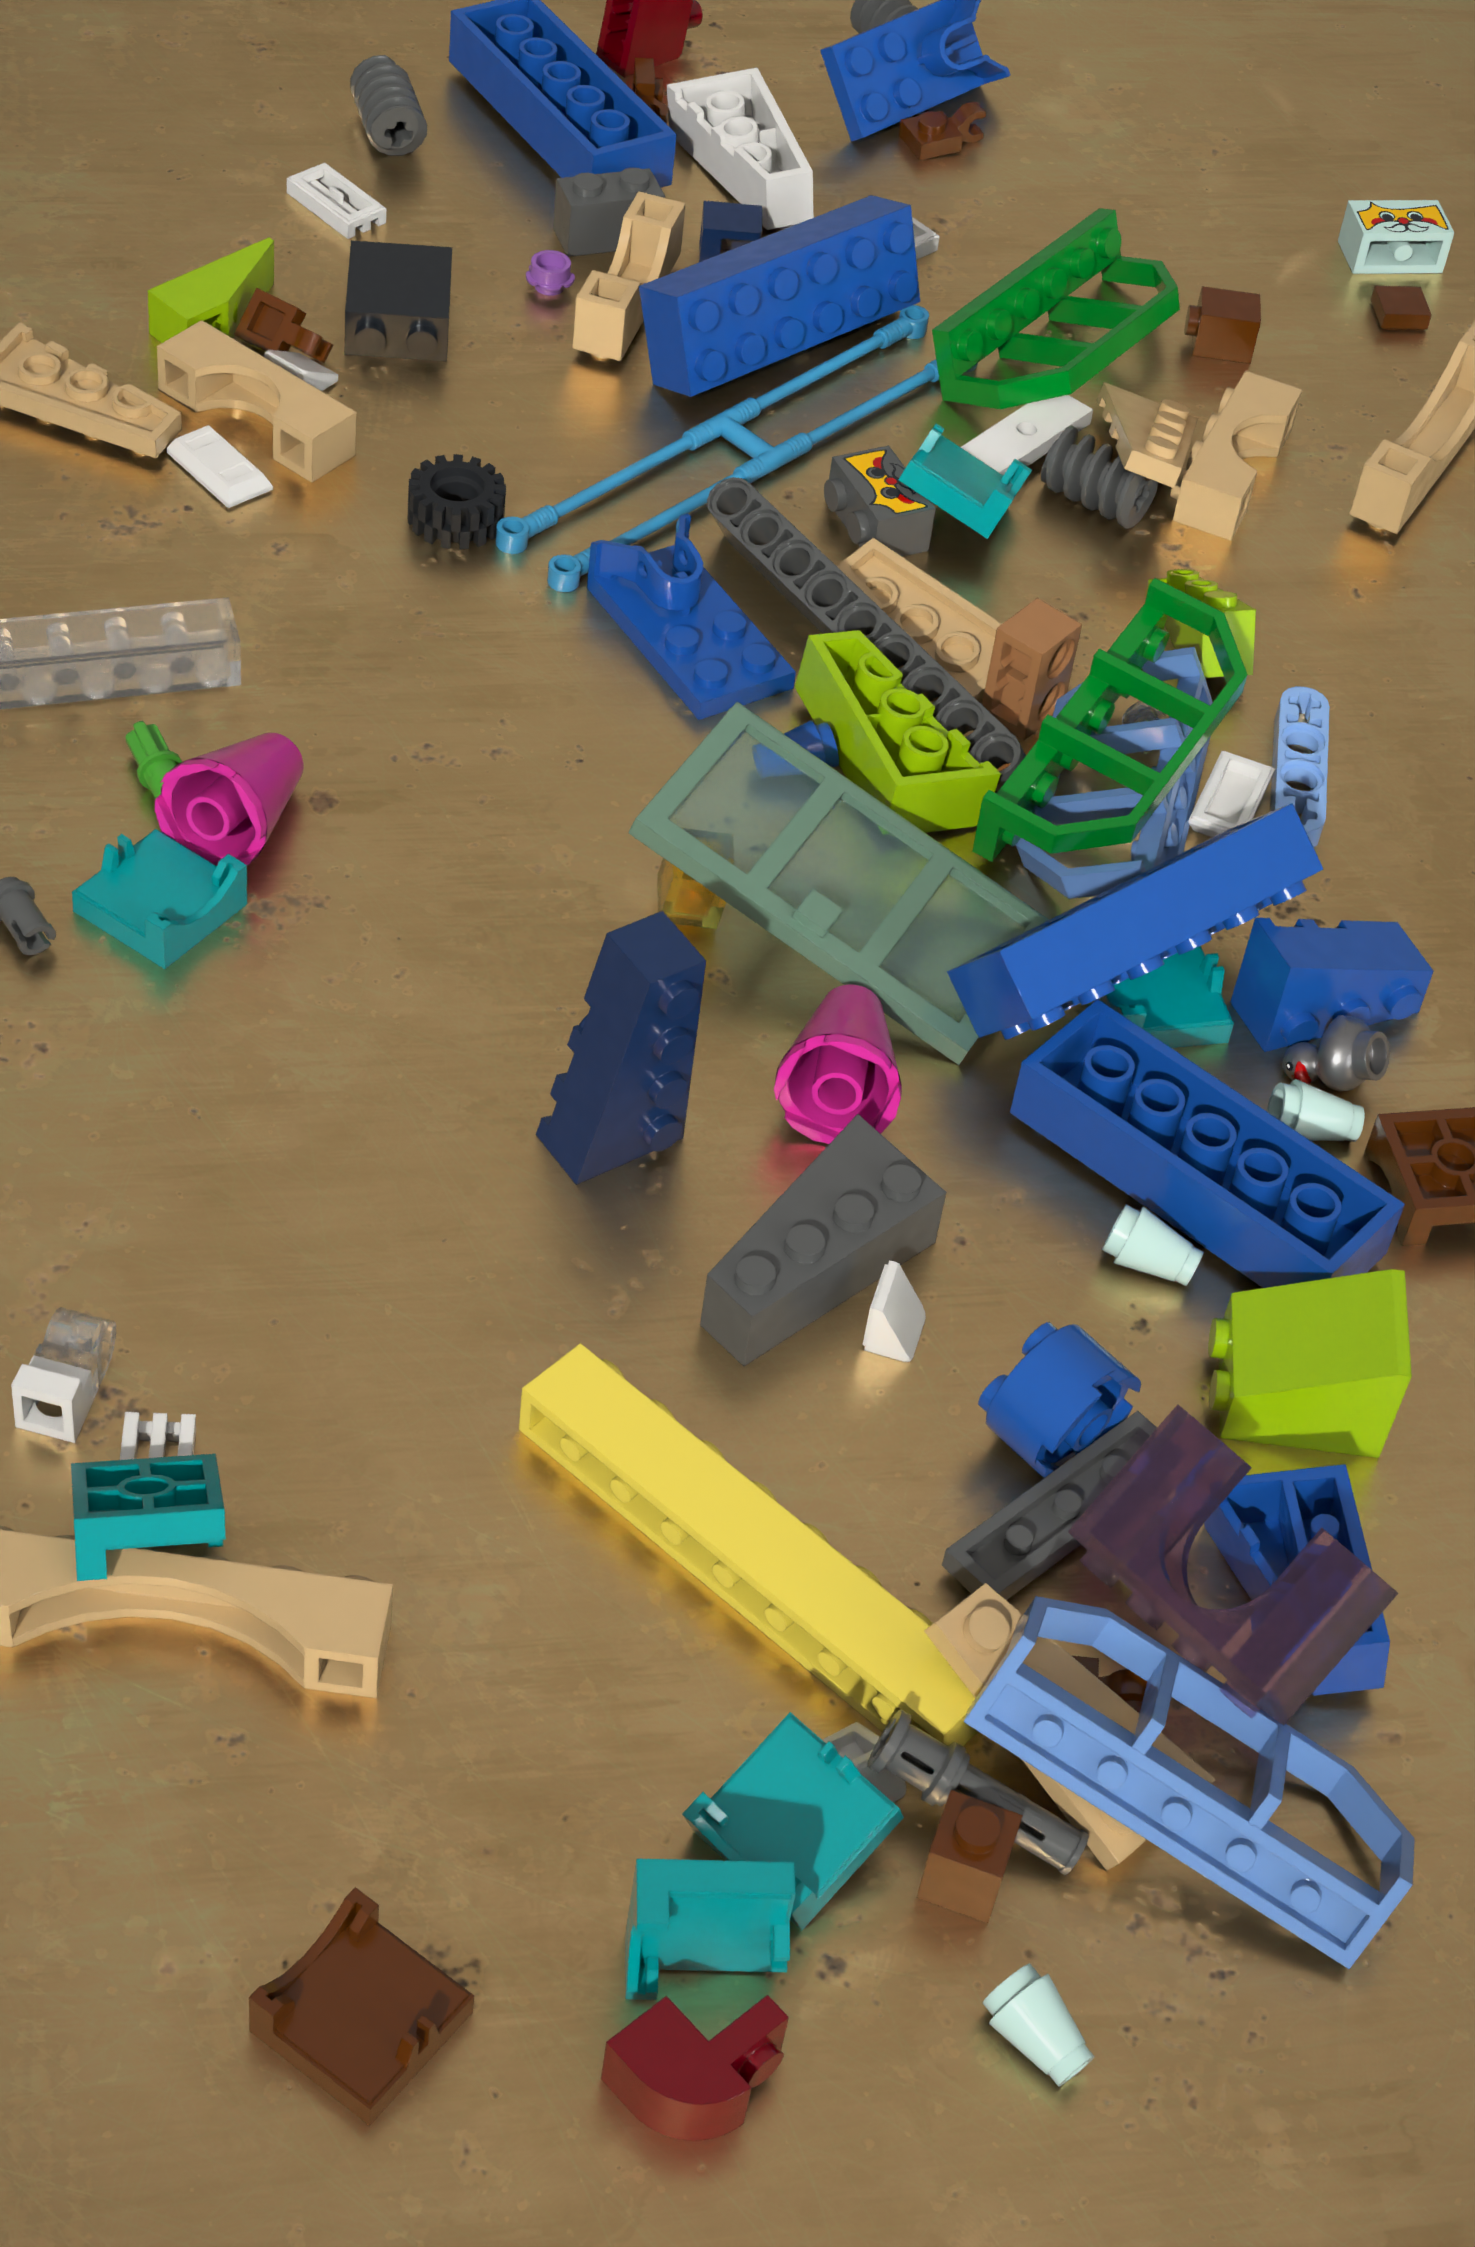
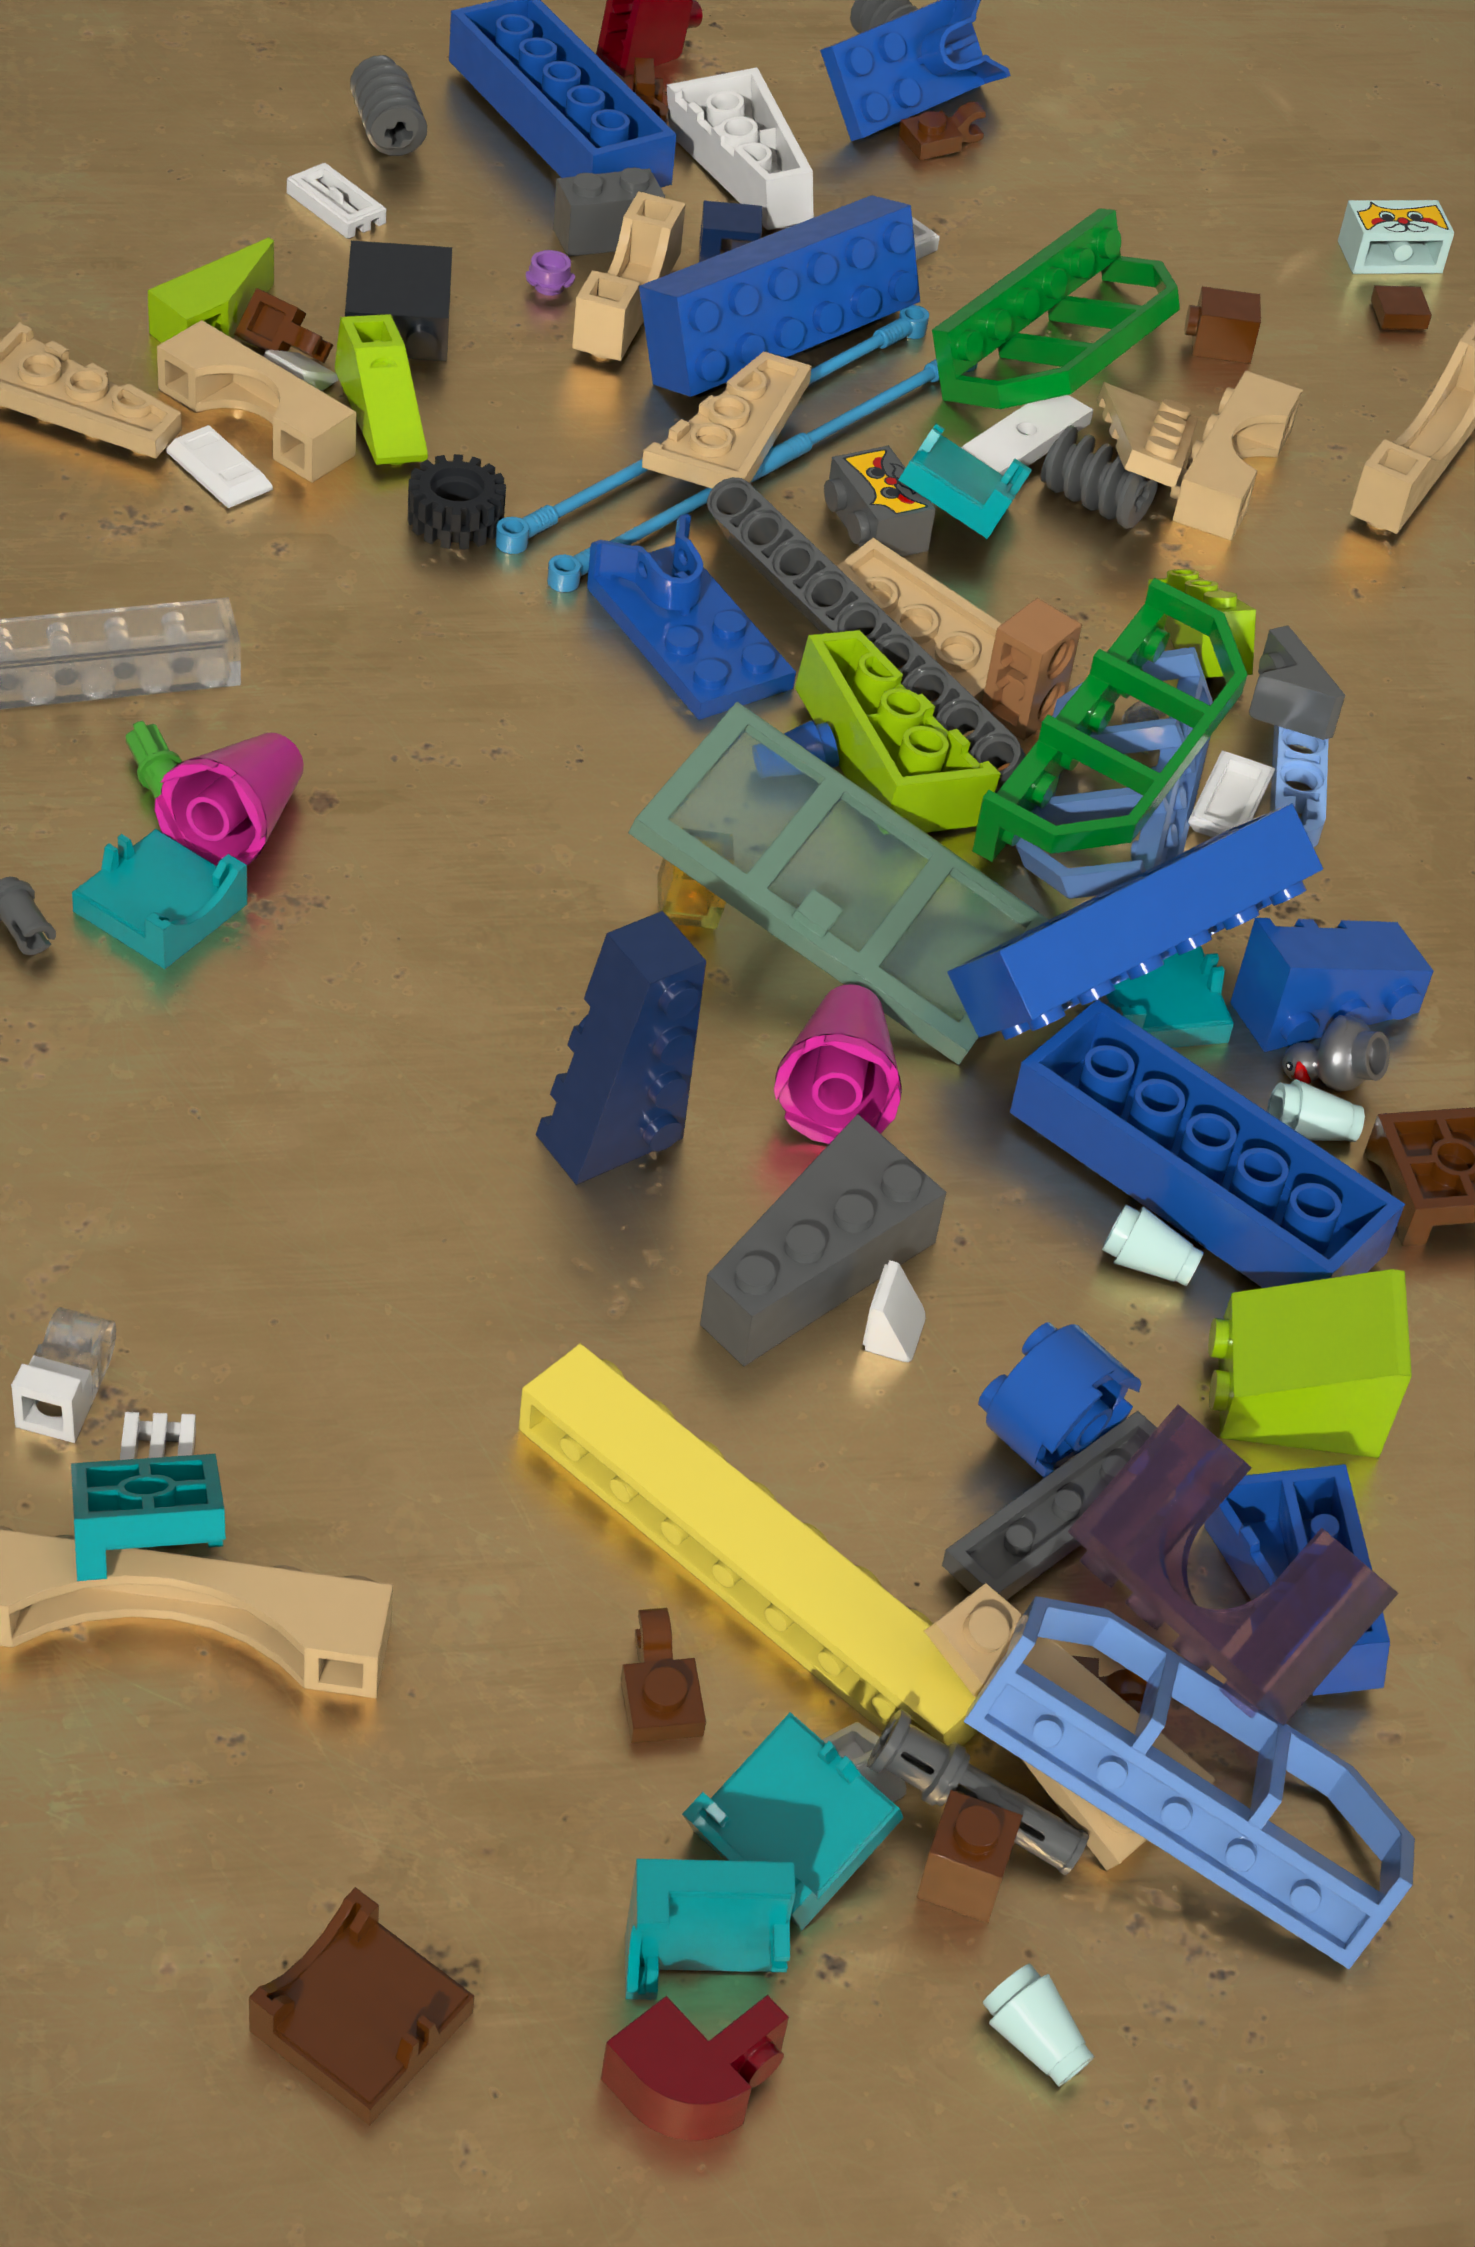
(380, 388): none -> lime slope
(661, 1692): none -> reddish brown plate
(733, 428): none -> tan wing
(1295, 688): none -> dark grey slope

